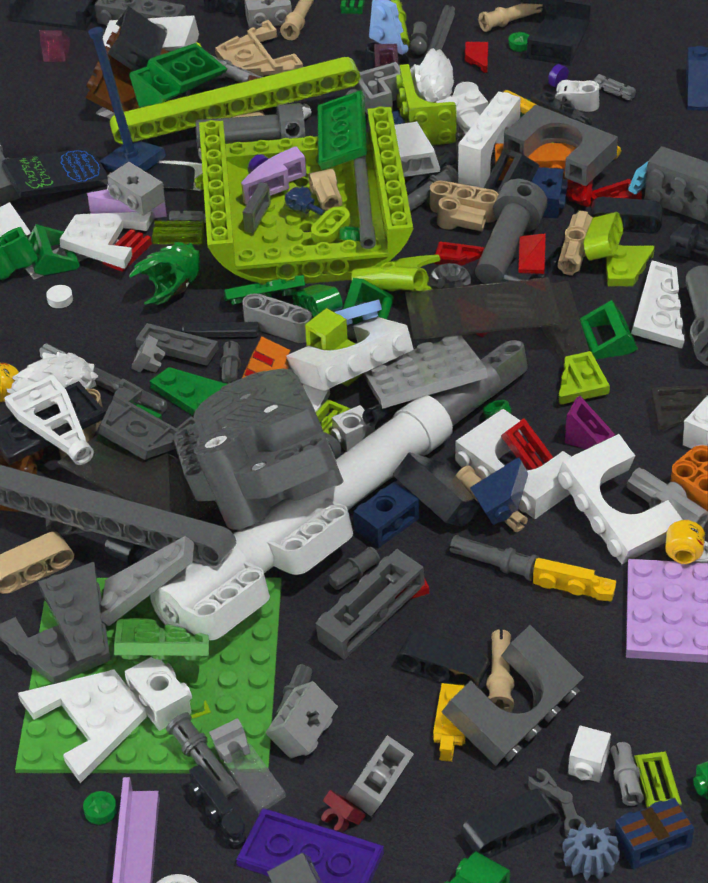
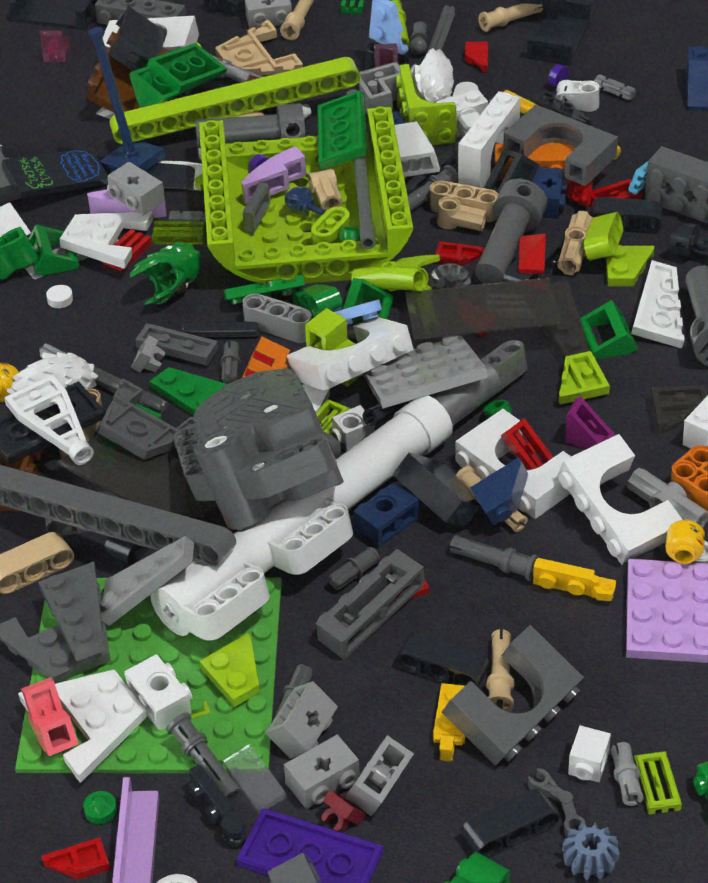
(48, 718): none -> coral brick
(79, 860): none -> red tile
(144, 637): bright green plate -> none
(229, 740): light grey tile -> none
(233, 670): none -> lime wing
(320, 770): none -> light grey brick
(518, 41): green tile -> none
(653, 832): dark blue brick -> none

